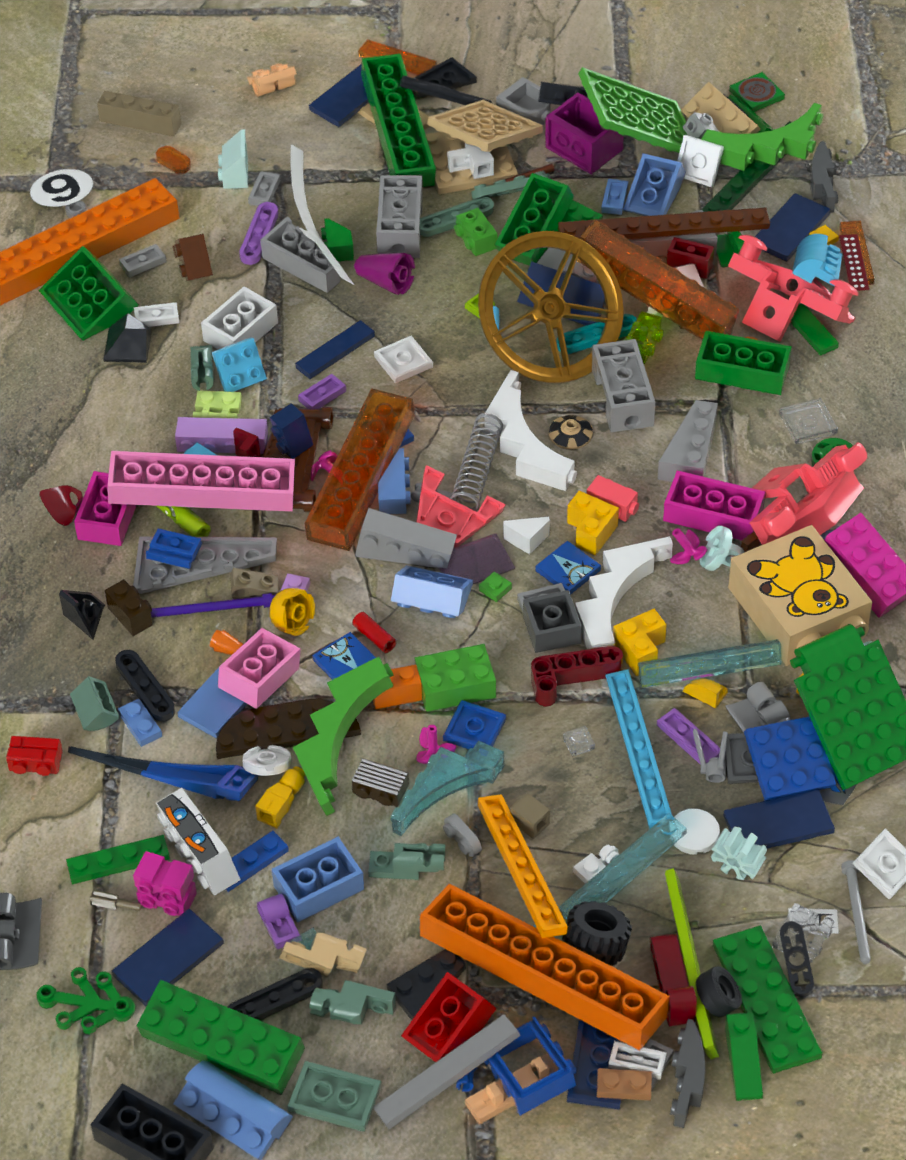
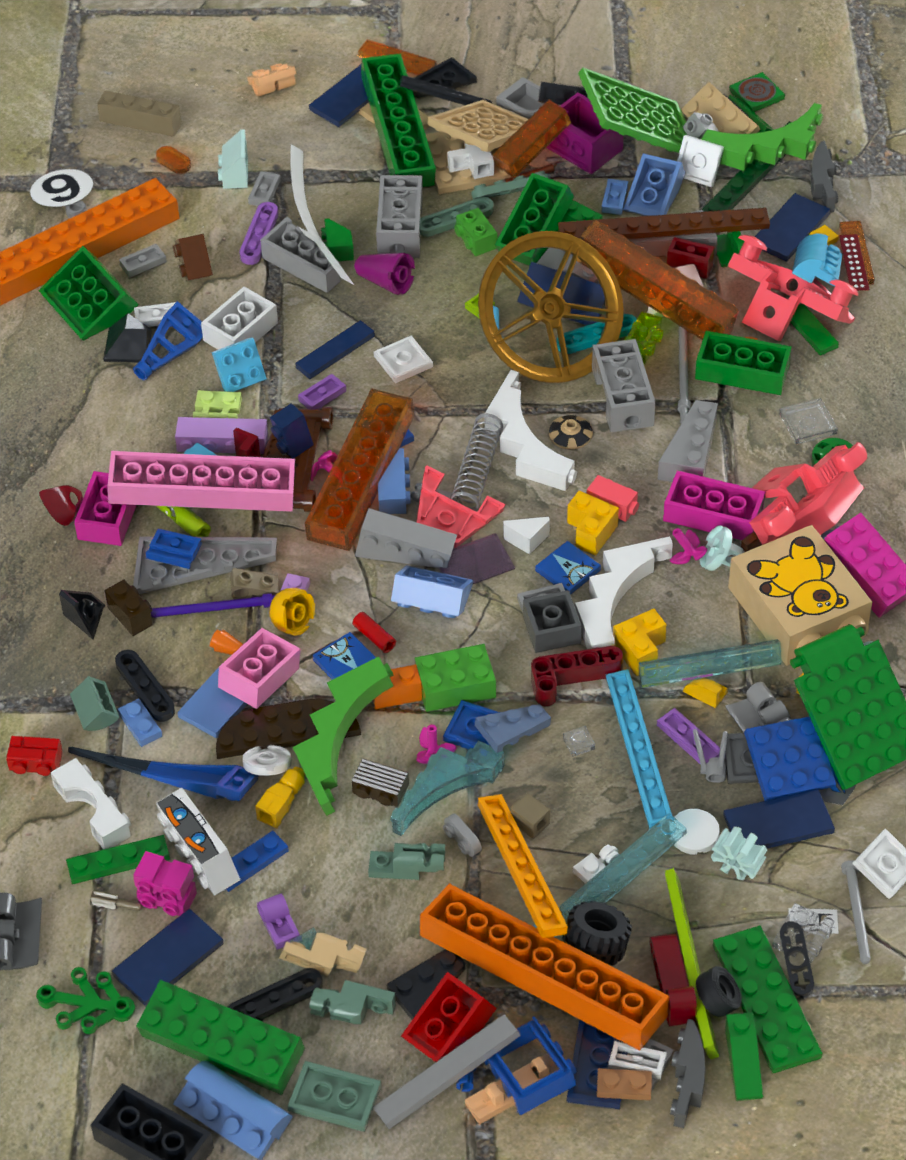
(76, 783): none -> white arch
(185, 324): none -> blue plate
(201, 366): sand green plate -> none
(318, 879): medium blue brick -> none
(495, 586): bright green plate -> none
(510, 725): none -> sand blue wing
(531, 138): none -> clear orange brick
(684, 403): none -> light grey bar

